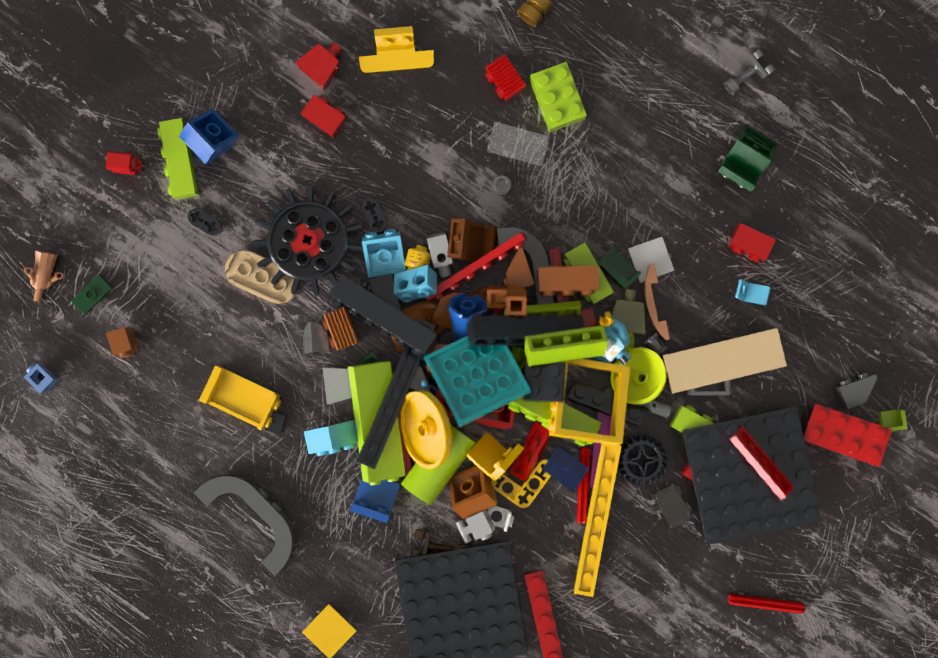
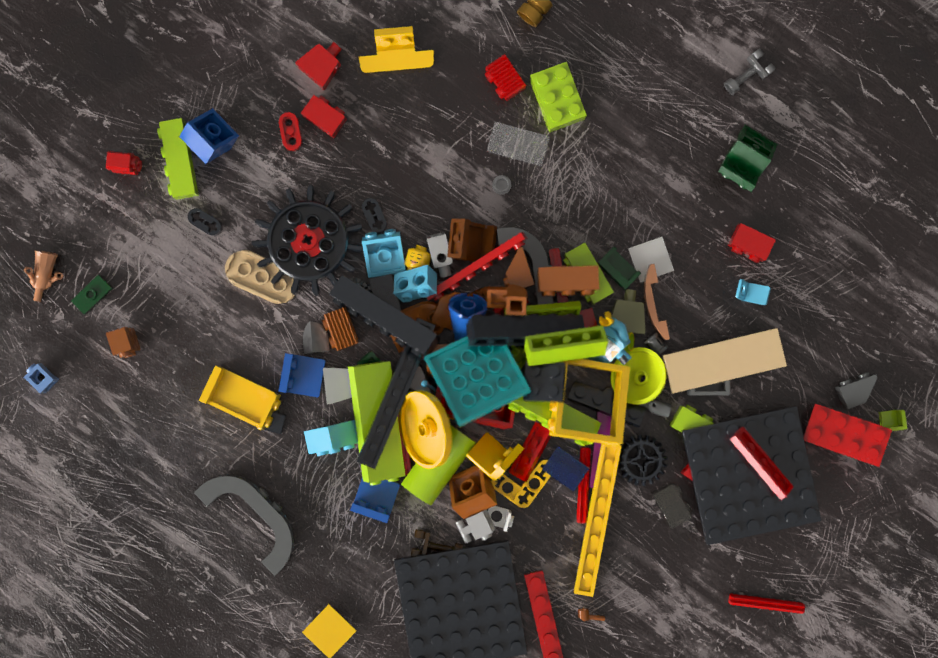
(290, 132): none -> red plate
(302, 375): none -> blue bracket
(584, 615): none -> dark orange hand

